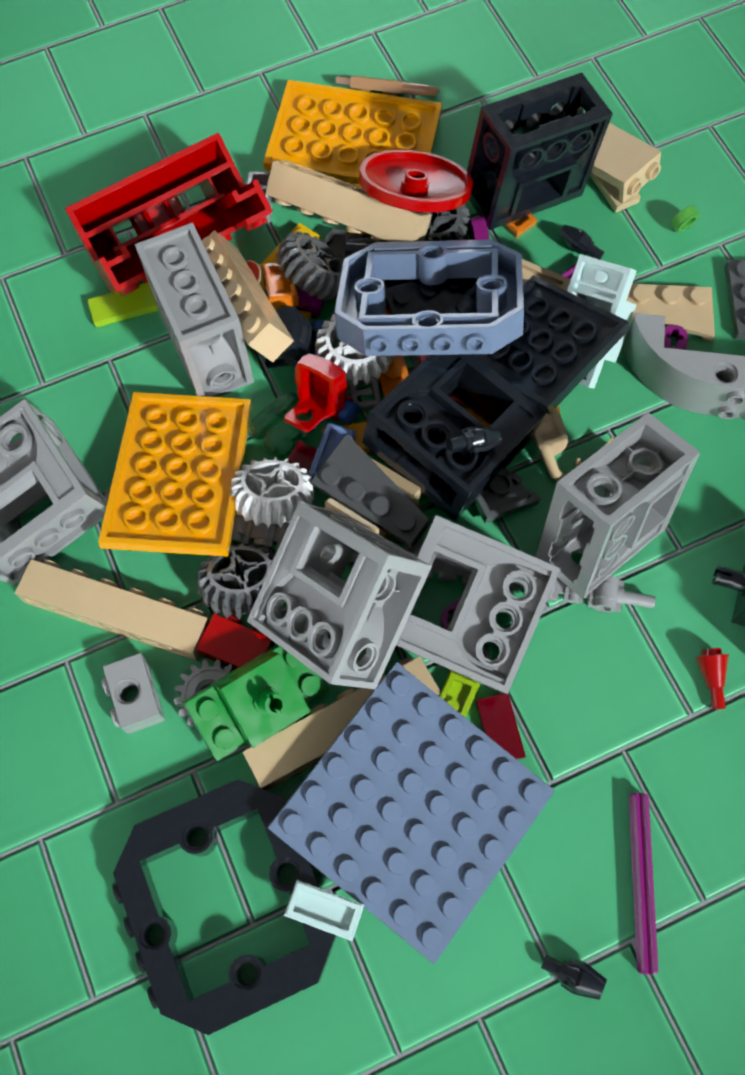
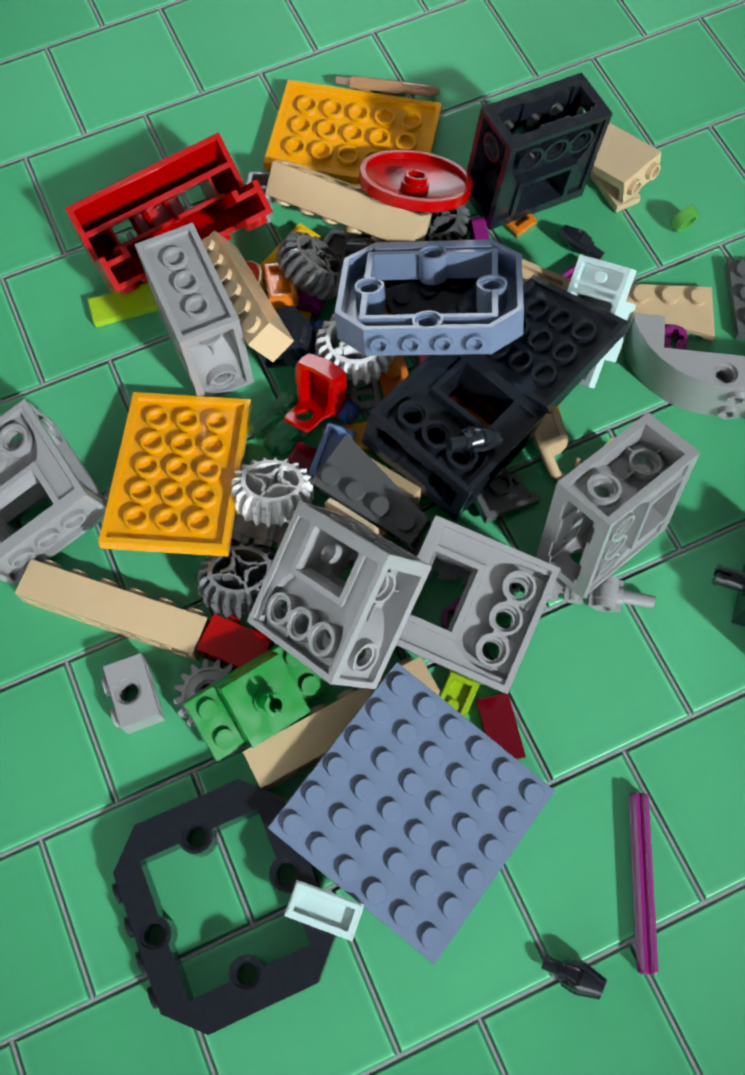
(714, 669): red cone -> none

